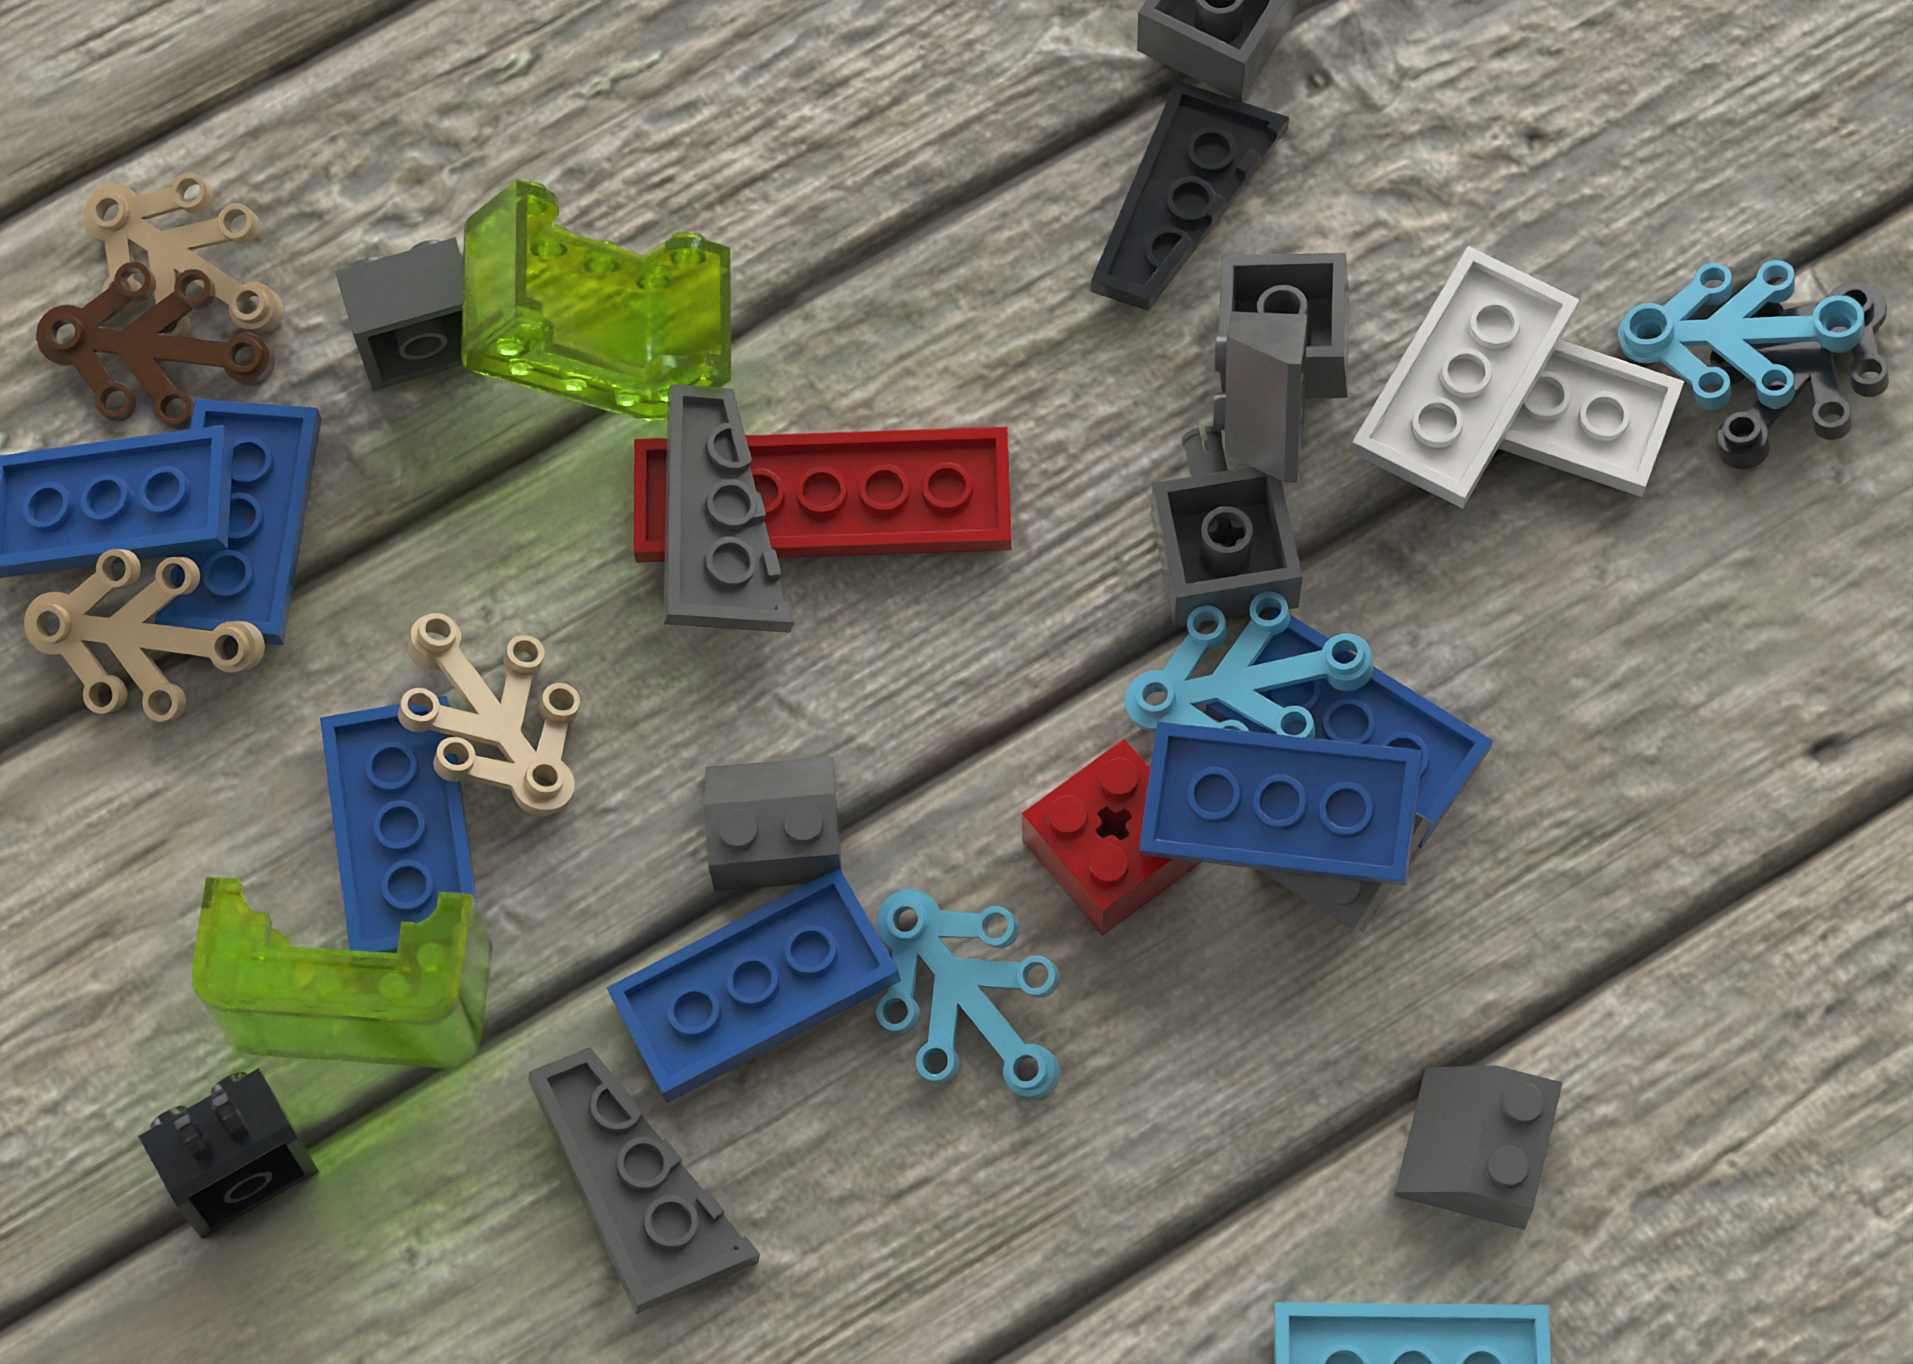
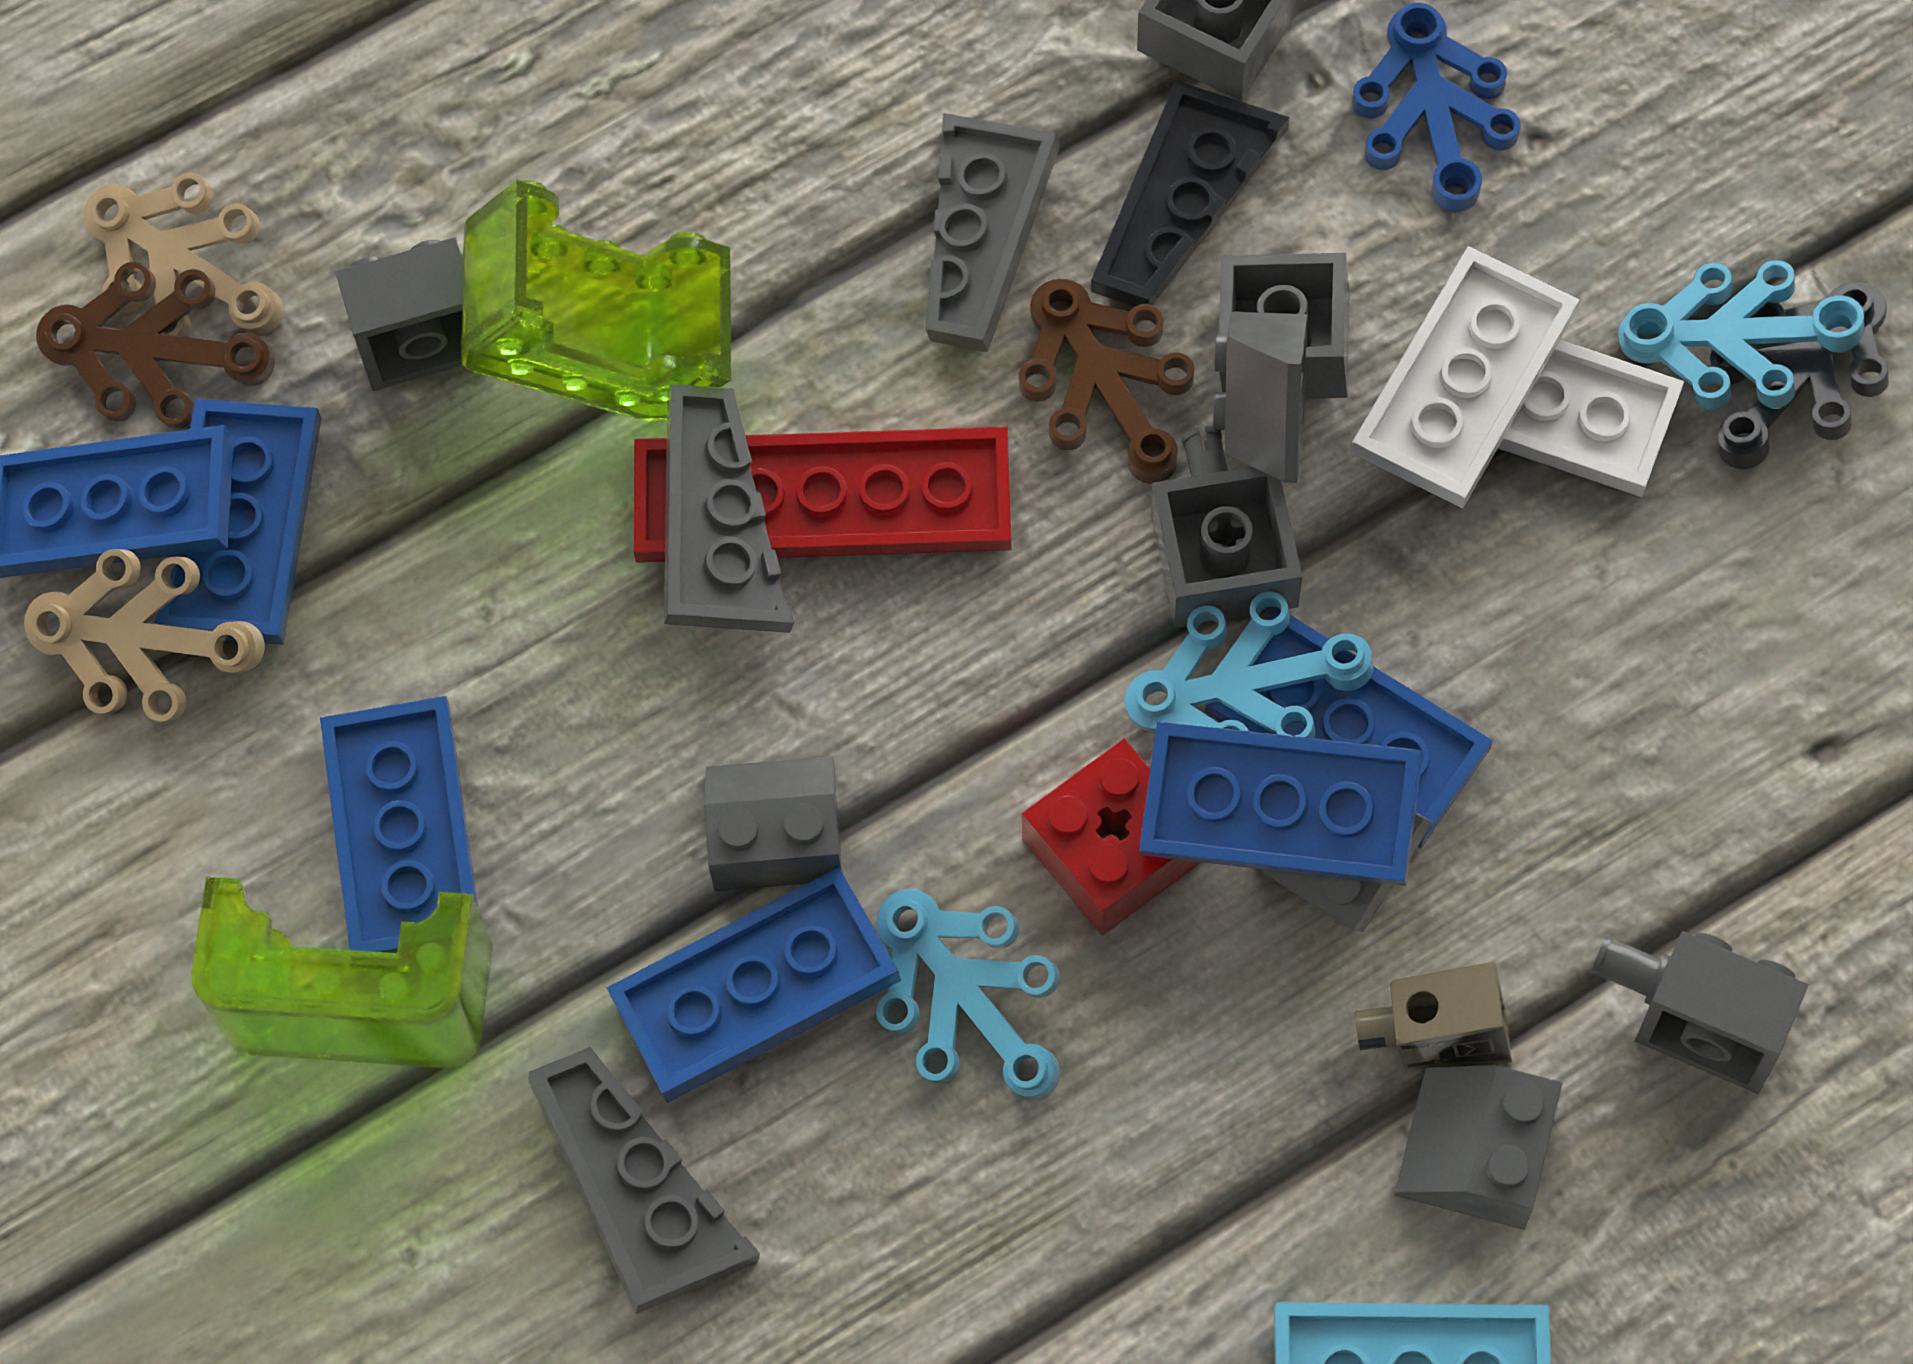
(227, 1152): black hinge -> none
(492, 721): tan plant -> none
(986, 208): none -> dark grey wing
(1101, 368): none -> reddish brown plant
(1435, 99): none -> blue plant
(1463, 1016): none -> dark tan torso
(1709, 1004): none -> dark grey brick

